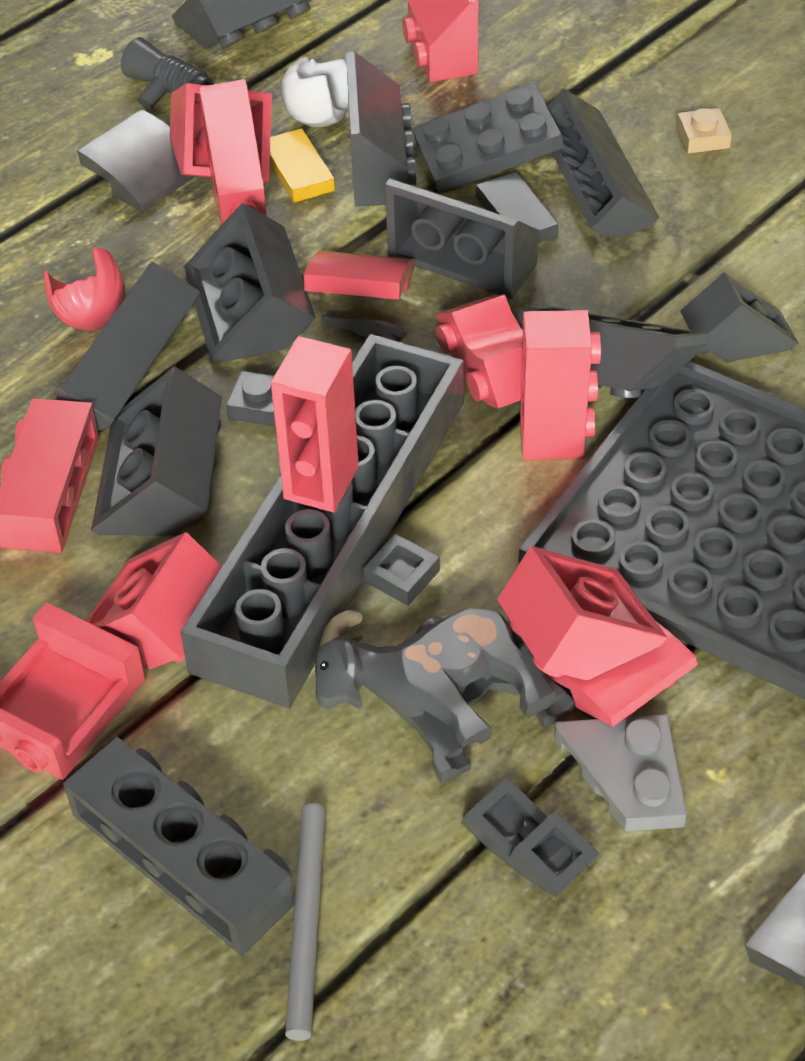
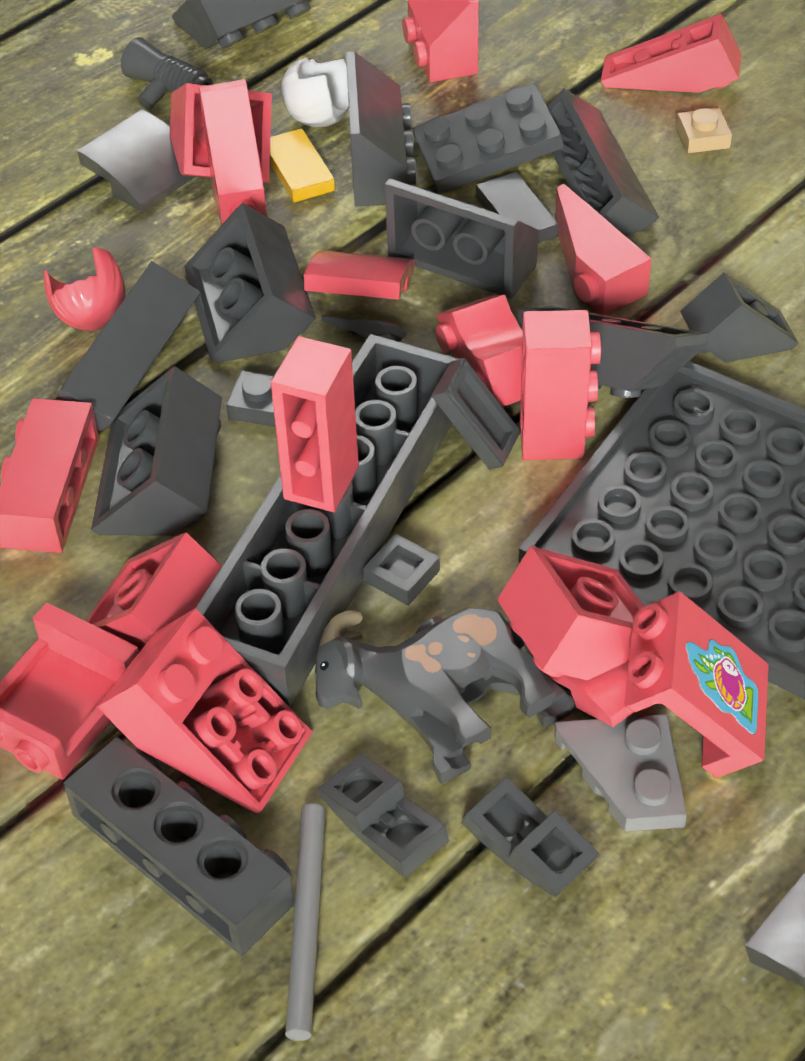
(206, 713): none -> coral slope
(381, 816): none -> dark grey slope
(476, 413): none -> dark grey tile
(601, 260): none -> coral slope
(679, 61): none -> coral slope
(701, 676): none -> coral panel

